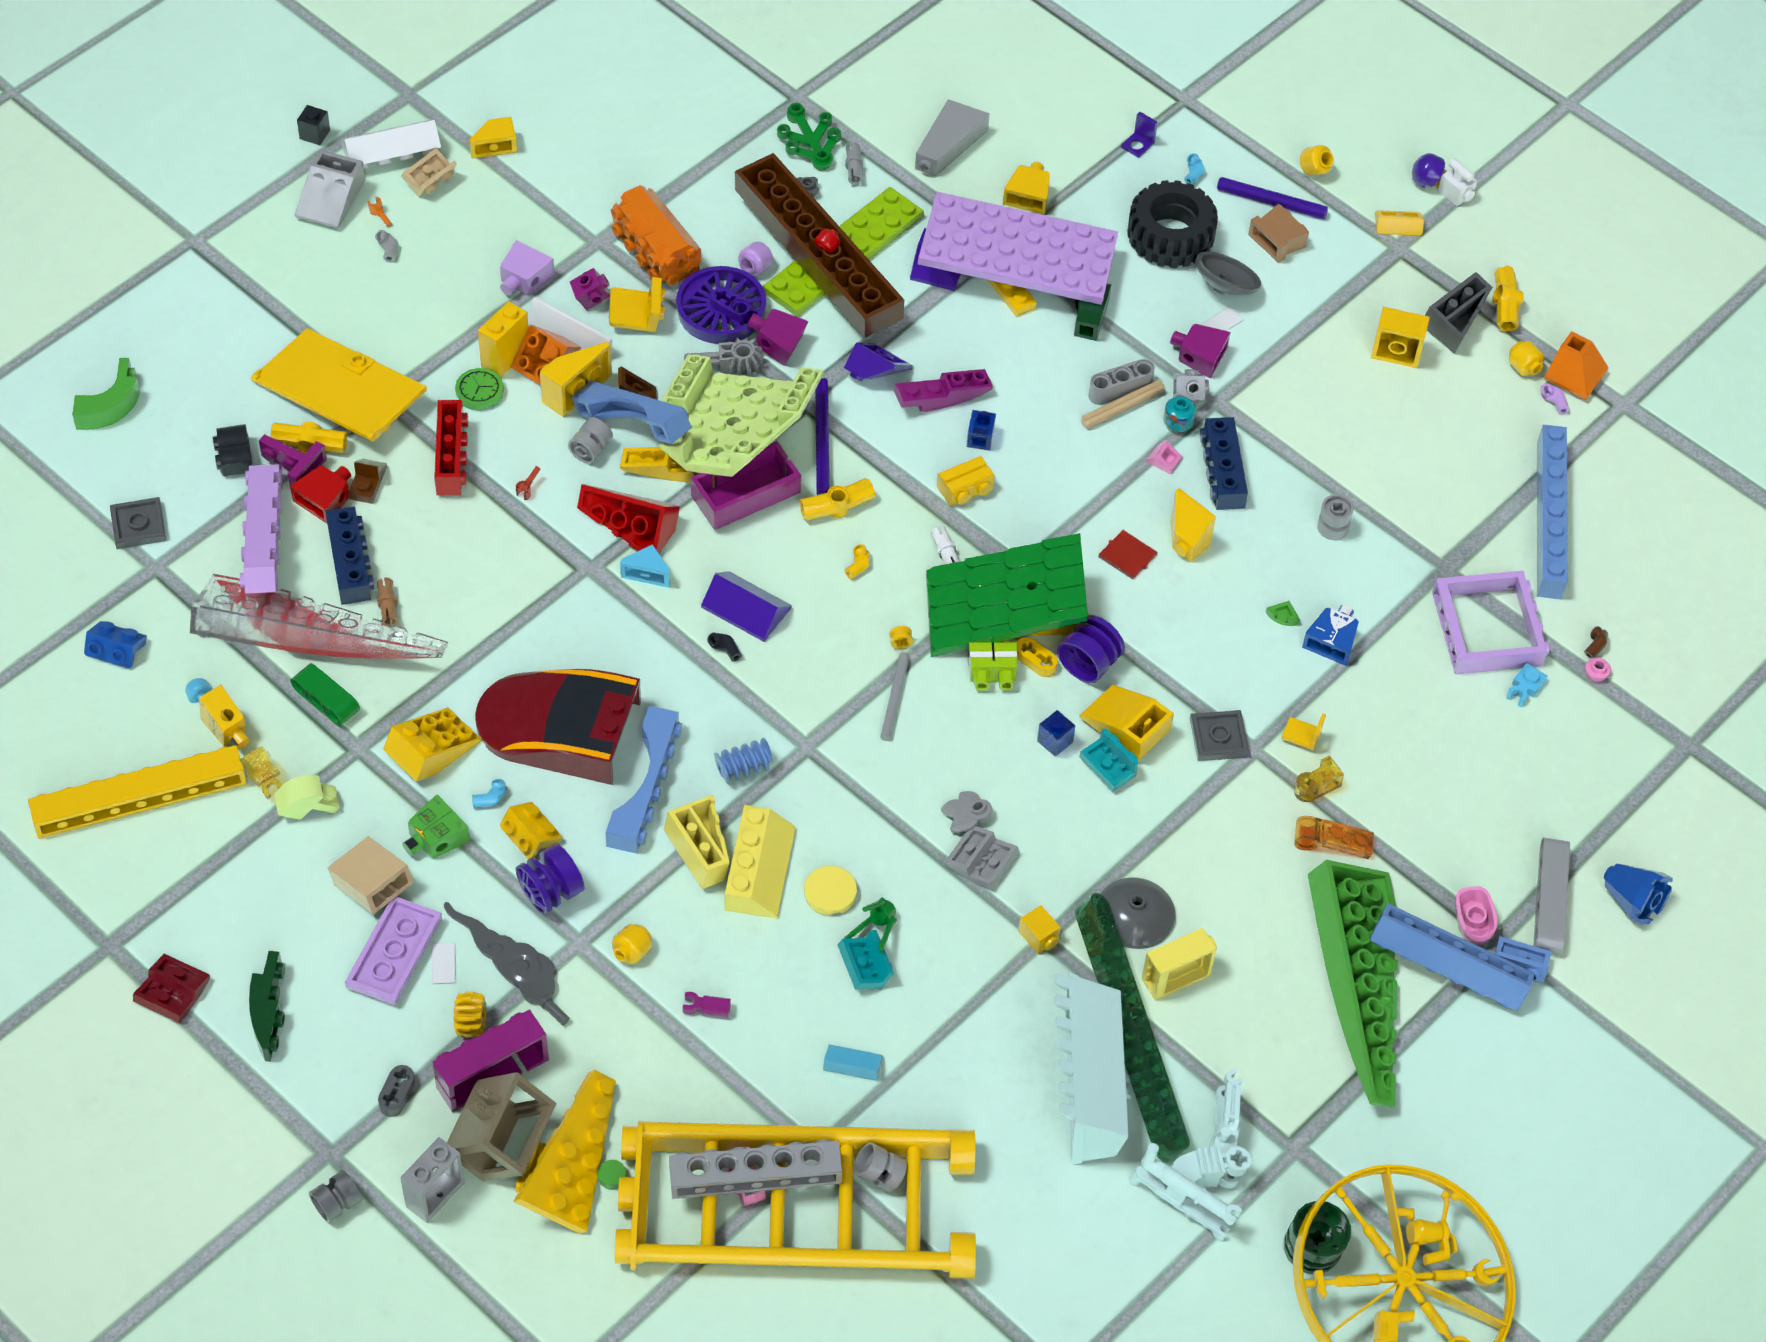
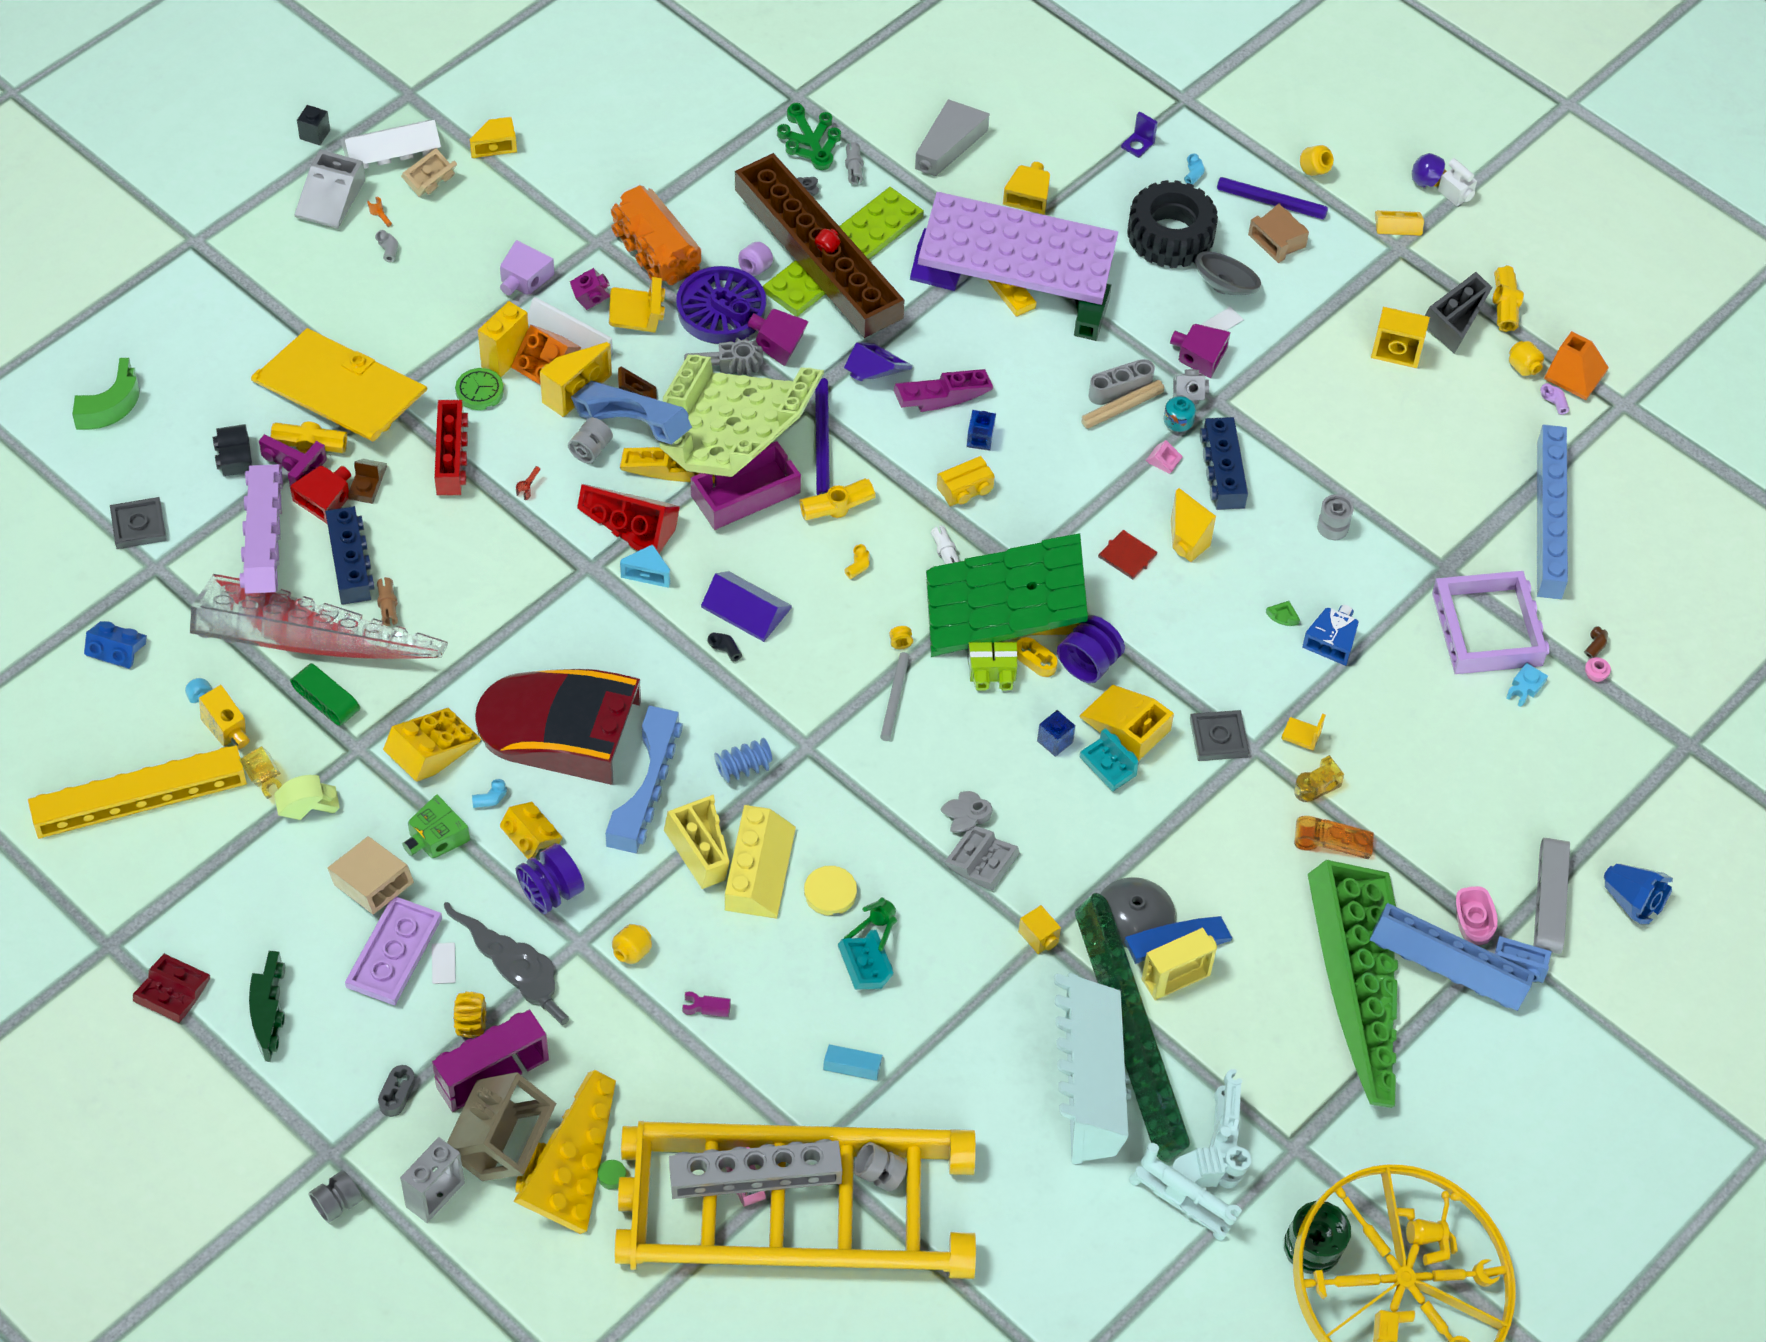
(1148, 940): none -> blue slope

